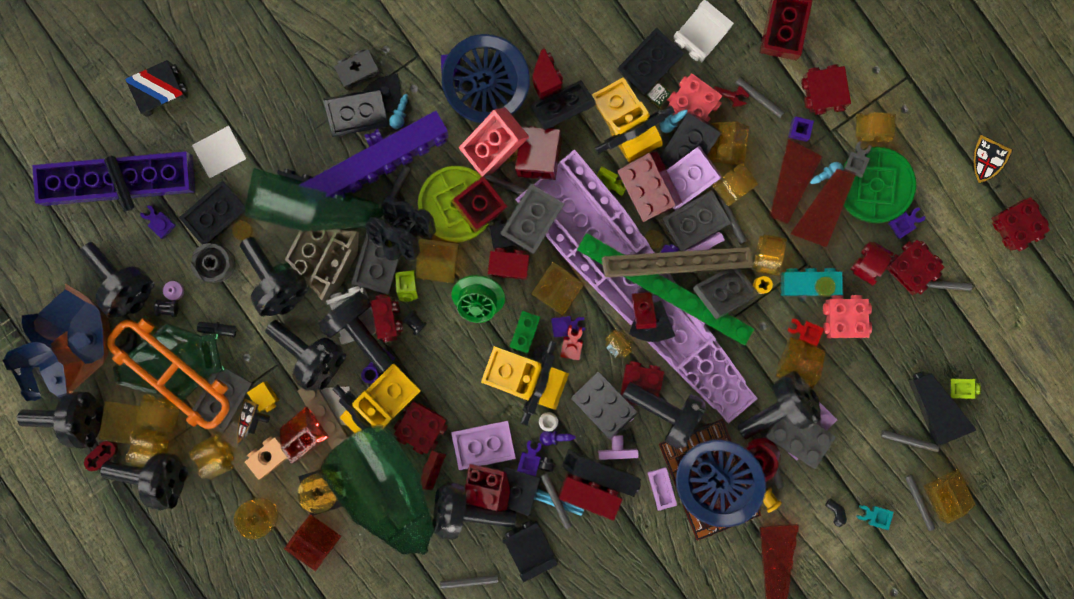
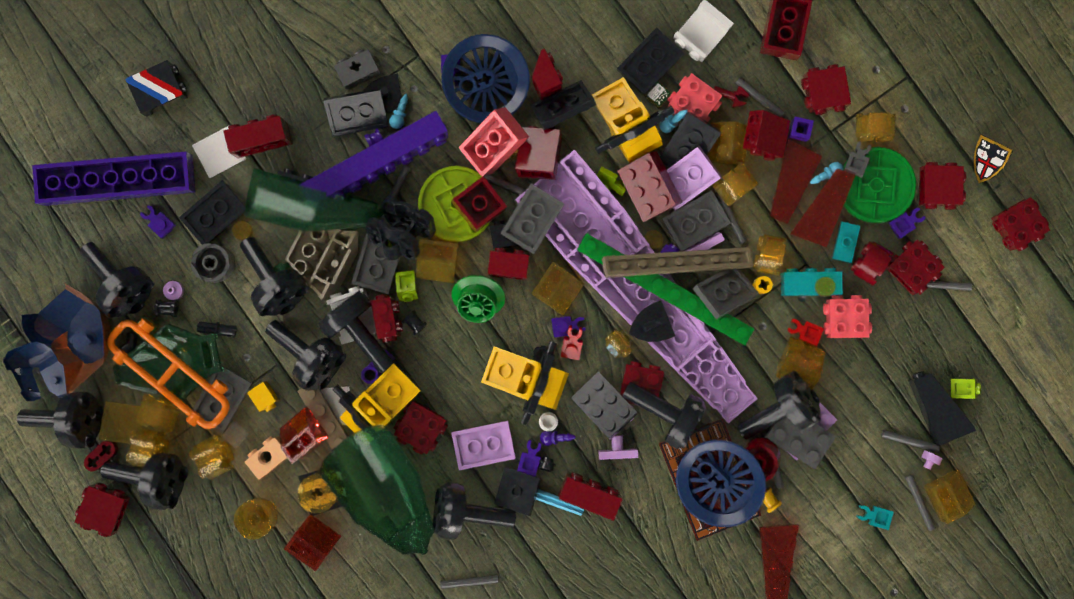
(101, 509): none -> dark red brick
(119, 183): black axle -> none
(249, 419): shield -> none
(257, 136): none -> dark red brick
(431, 469): dark red plate -> none
(487, 488): dark red slope -> none
(524, 332): green brick -> none
(530, 550): black panel -> none
(556, 501): dark grey bar -> none
(601, 473): black slope -> none
(643, 310): dark red plate -> none
(662, 488): lavender tile -> none
(766, 135): none -> dark red brick
(840, 515): black arm -> none
(846, 242): none -> teal plate
(930, 459): none -> lavender tile
(941, 185): none -> dark red brick

